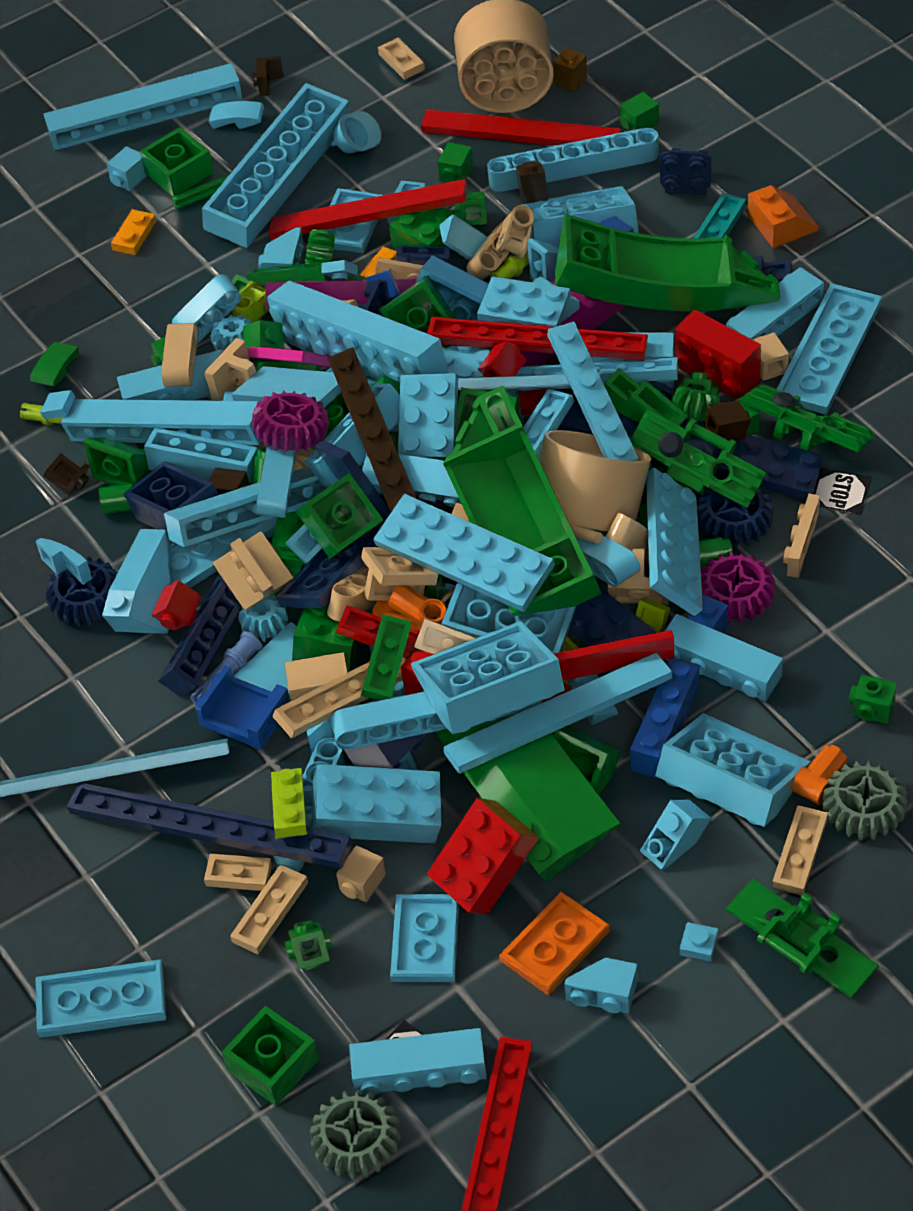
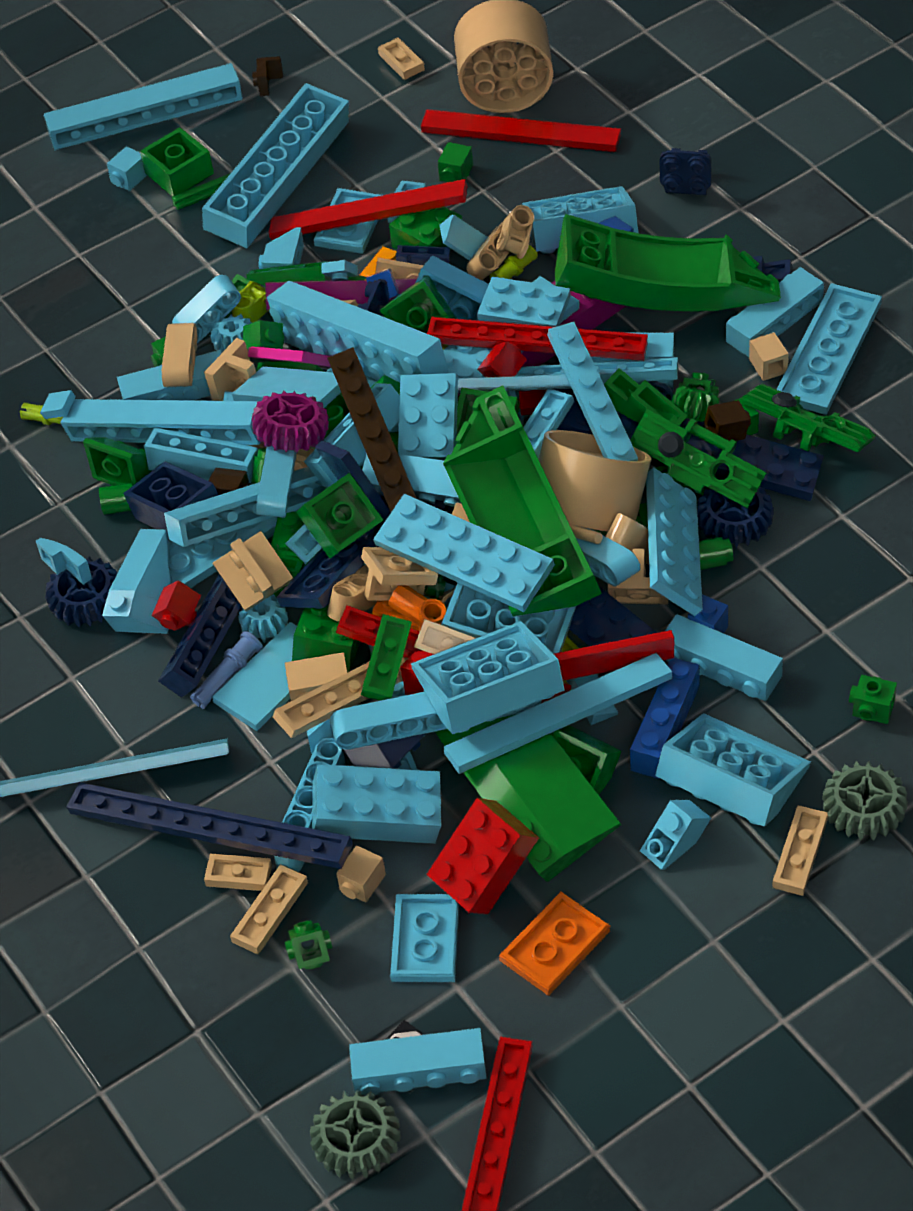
(53, 363): green slope -> none
(67, 474): dark brown bracket -> none
(100, 998): medium azure tile -> none
(133, 232): light orange plate -> none
(238, 112): medium azure slope -> none
(240, 708): blue panel -> none
(270, 1055): green brick -> none
(288, 803): lime plate -> none
(320, 246): green gear -> none
(356, 132): medium azure piece -> none
(474, 209): green brick -> none
(531, 182): dark brown brick -> none
(542, 259): medium azure slope -> none
(570, 69): pearl gold brick -> none
(578, 158): medium azure beam -> none
(604, 985): medium azure slope -> none
(639, 112): green brick -> none
(653, 614): lime tile -> none
(698, 942): medium azure plate -> none
(719, 351): red brick -> none
(722, 217): teal plate -> none
(749, 579): magenta gear -> none
(779, 216): orange slope -> none
(802, 535): tan plate -> none
(807, 930): green piece -> none
(811, 781): orange piece -> none
(841, 490): sticker -> none

